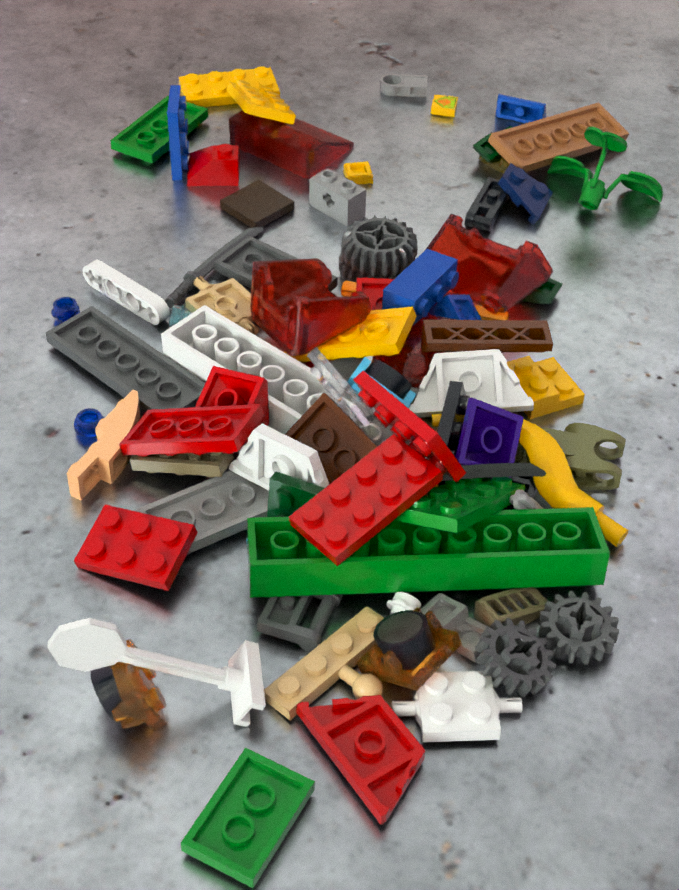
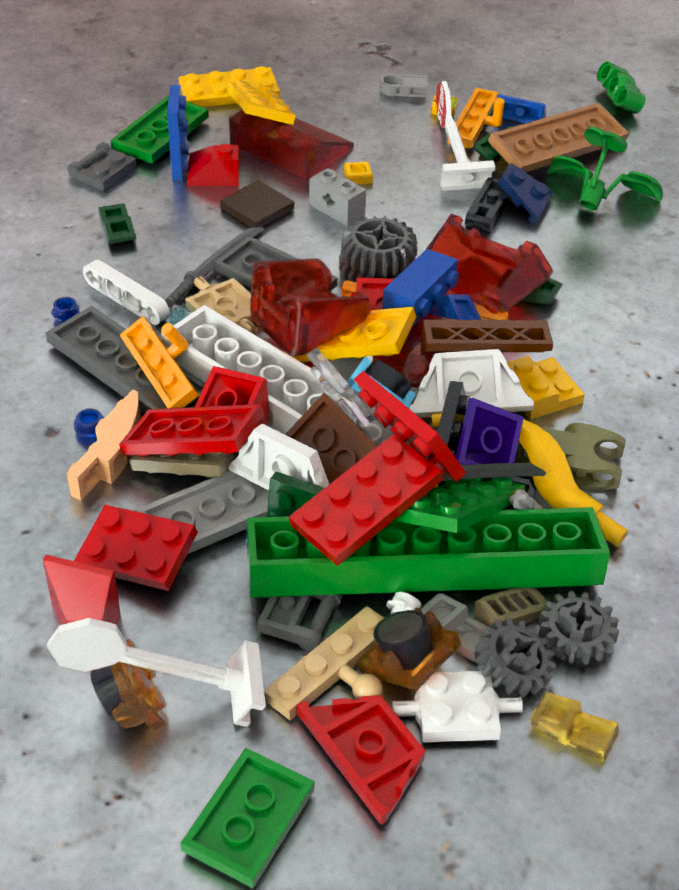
(81, 591): none -> slope
(106, 172): none -> dark grey plate
(116, 223): none -> dark green slope
(159, 362): none -> light orange plate
(463, 173): none -> white piece
(477, 114): none -> light orange plate
(567, 724): none -> clear yellow slope
(621, 87): none -> green piece

